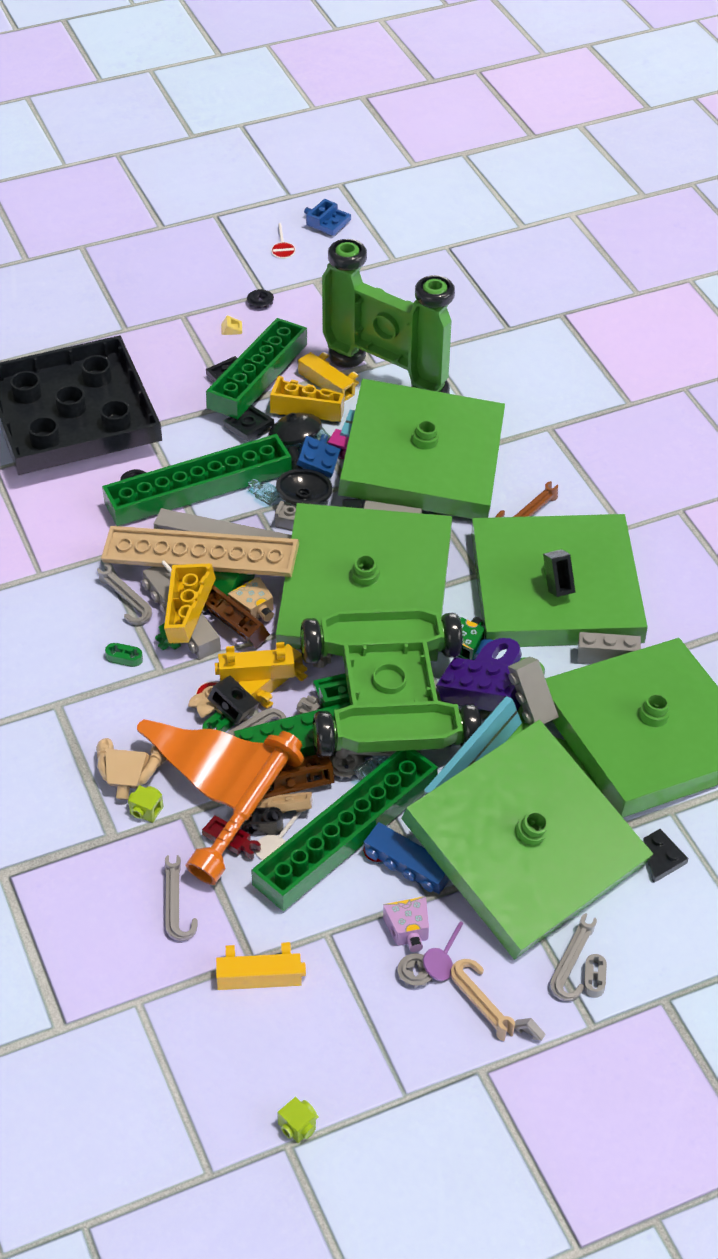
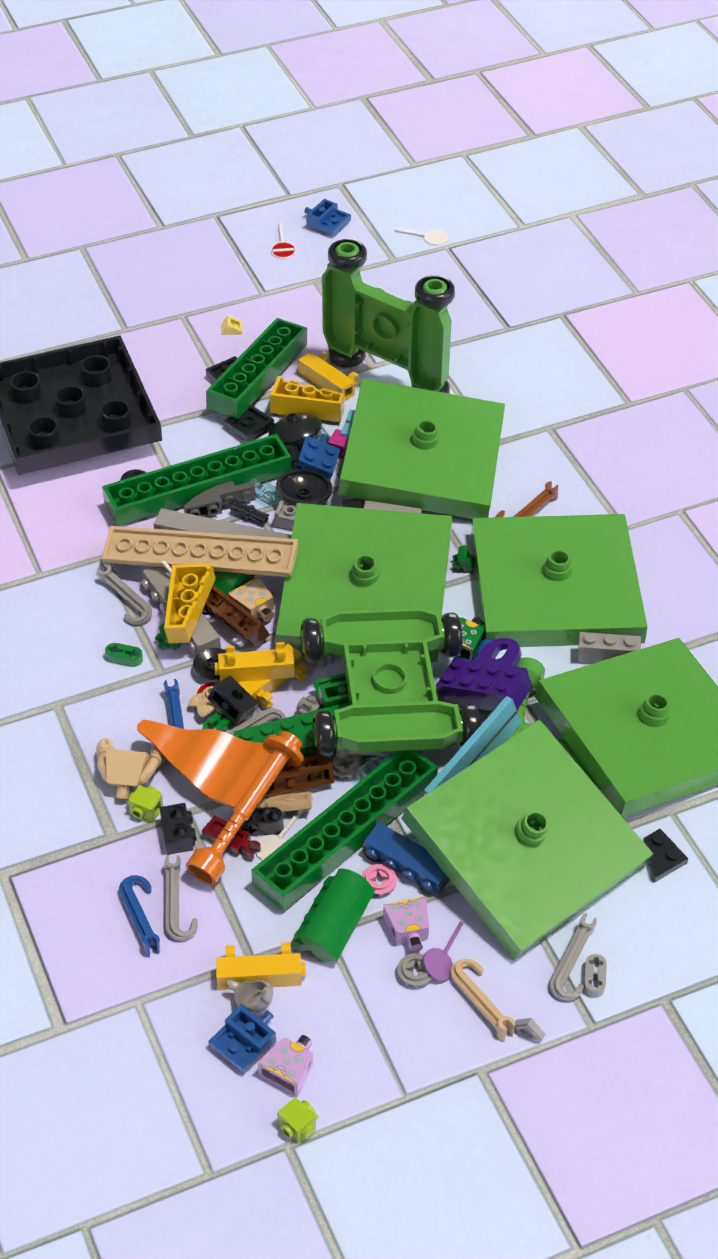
(137, 914): none -> blue piece
(174, 706): none -> blue piece
(177, 829): none -> black brick
(205, 663): none -> black dish
(218, 497): none -> dark grey slope
(244, 1038): none -> blue plate
(249, 512): none -> black pin
(252, 995): none -> light grey hair
(266, 296): black gear -> none
(288, 1064): none -> lavender torso
(333, 915): none -> green brick
(386, 875): none -> bright pink gear
(432, 237): none -> white piece
(463, 559): none -> green tile
(532, 691): light grey brick -> none
(559, 573): black brick -> none

